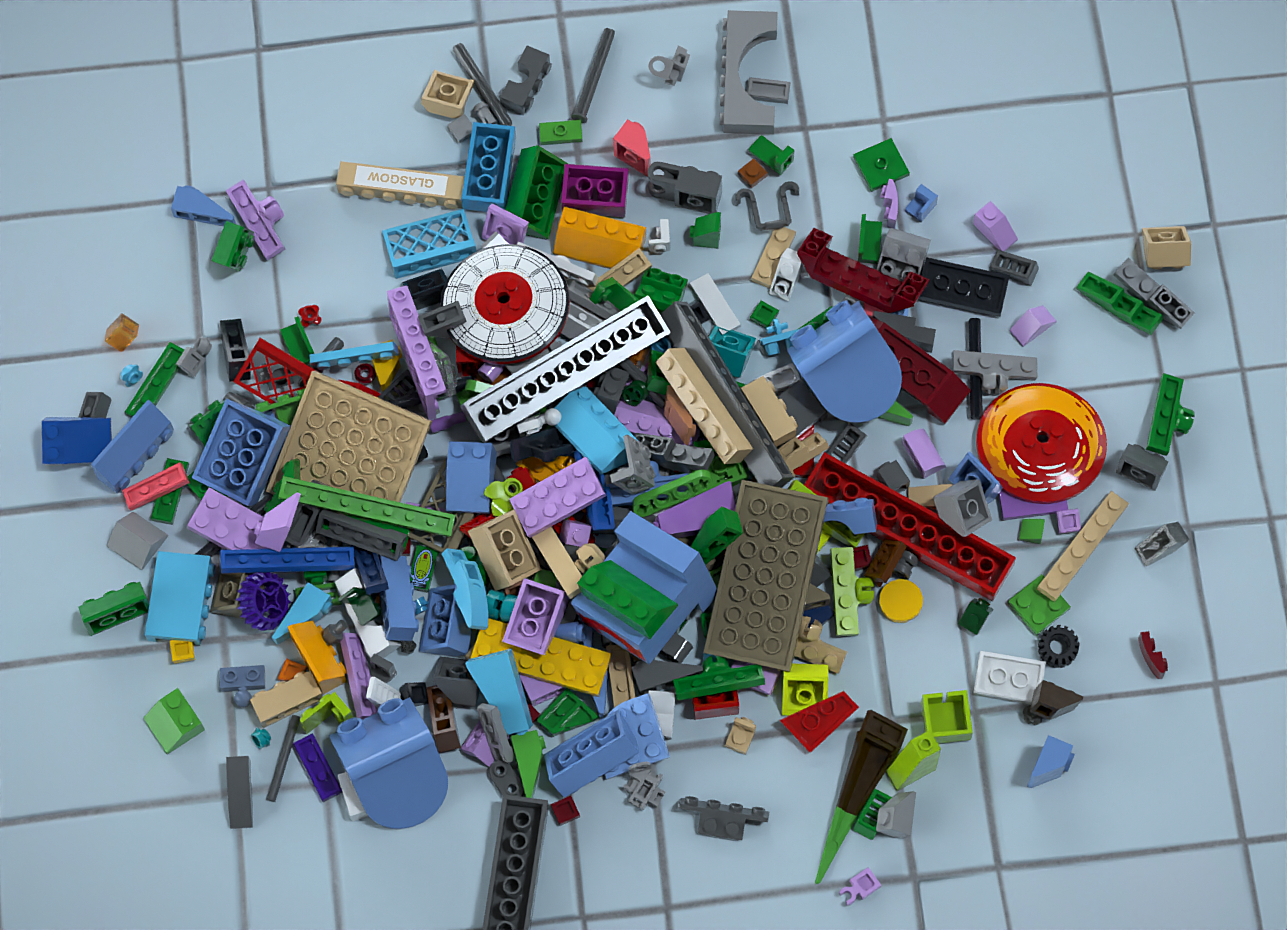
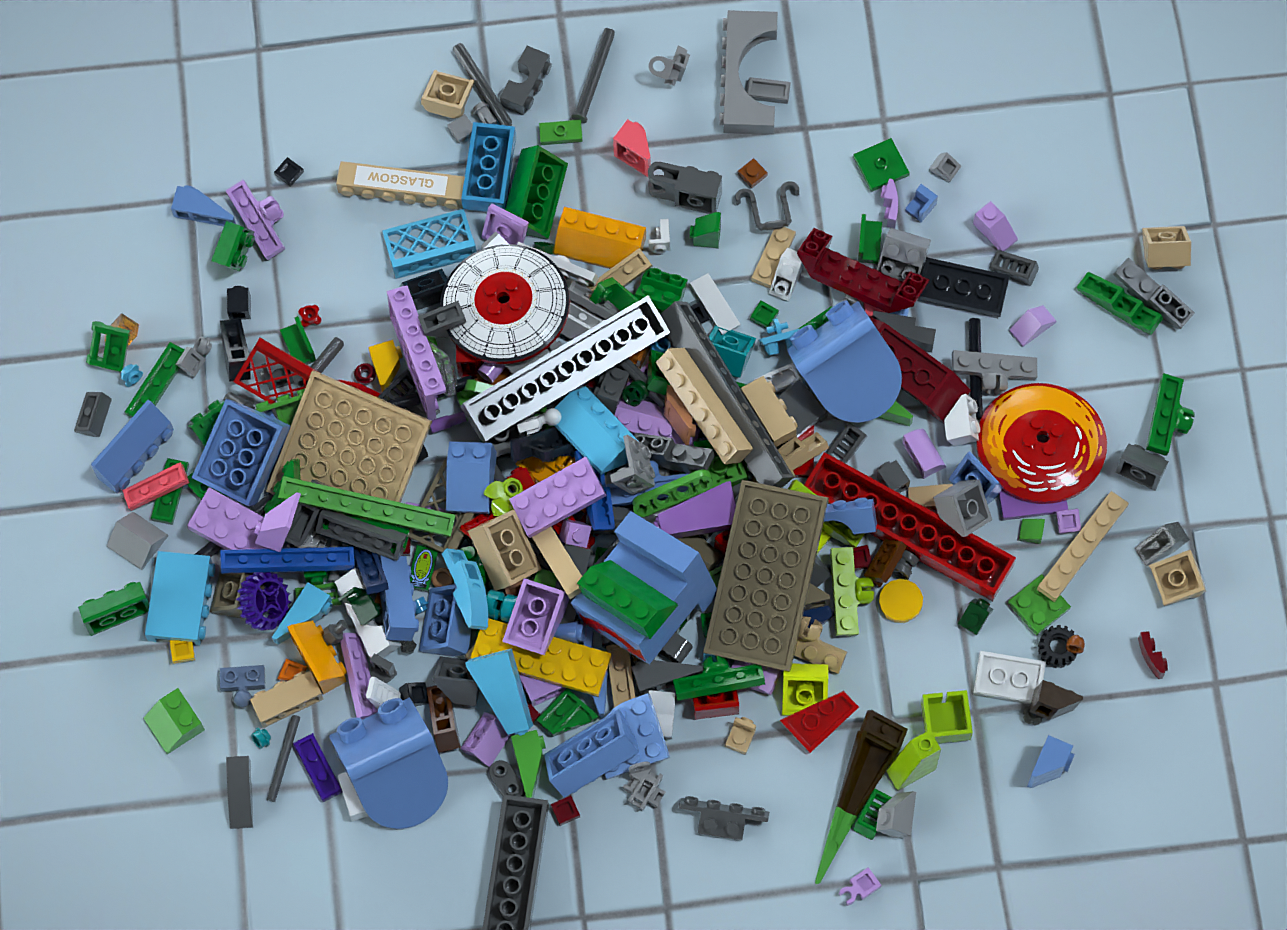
(74, 439): blue slope -> none
(115, 346): none -> green plate
(238, 303): none -> black brick
(289, 171): none -> black tile
(327, 706): lime bracket -> none
(361, 354): medium azure plate -> none
(442, 577): none -> medium nougat tile
(495, 732): light grey hinge -> none
(545, 247): none -> dark green tile
(584, 553): tan piece -> none
(595, 189): magenta brick -> none
(717, 533): green slope -> none
(772, 155): green bracket -> none
(945, 166): none -> light grey slope
(961, 422): none -> white slope
(1075, 644): none -> dark orange hinge
(1178, 578): none -> tan slope

